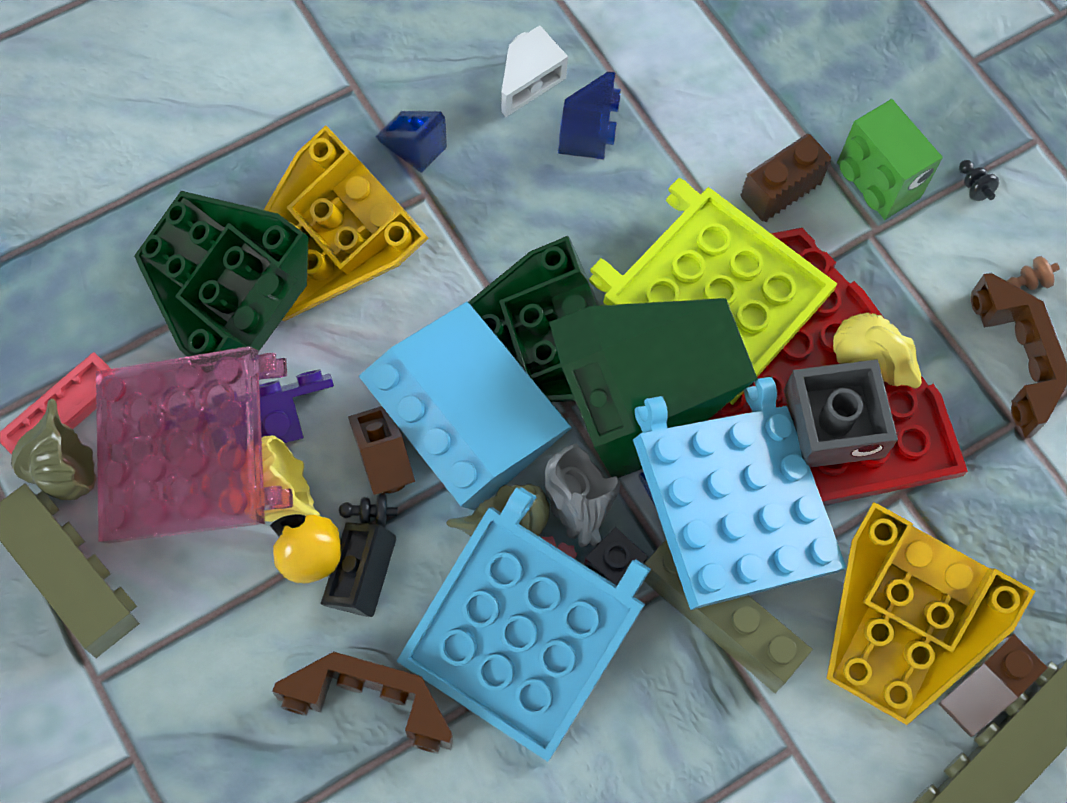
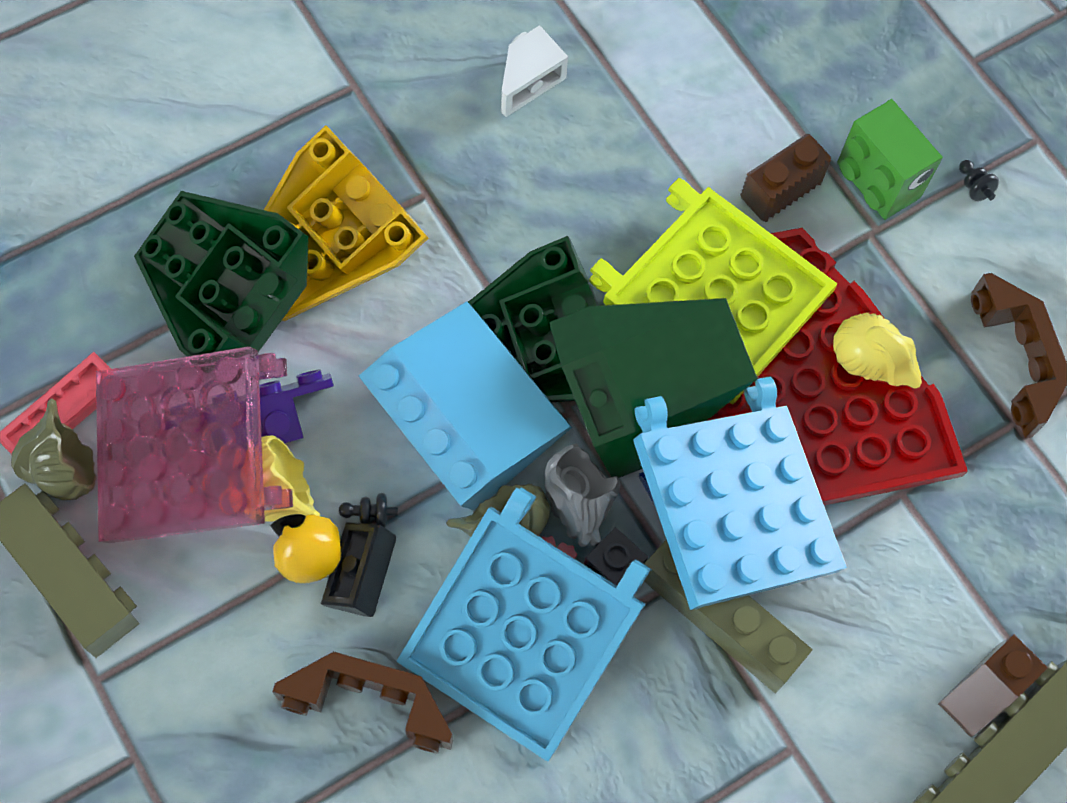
(381, 450): reddish brown slope -> none
(416, 137): clear blue slope -> none
(586, 117): clear blue slope -> none
(840, 413): dark grey brick -> none
(915, 615): yellow wedge -> none
(1042, 272): nougat hair -> none

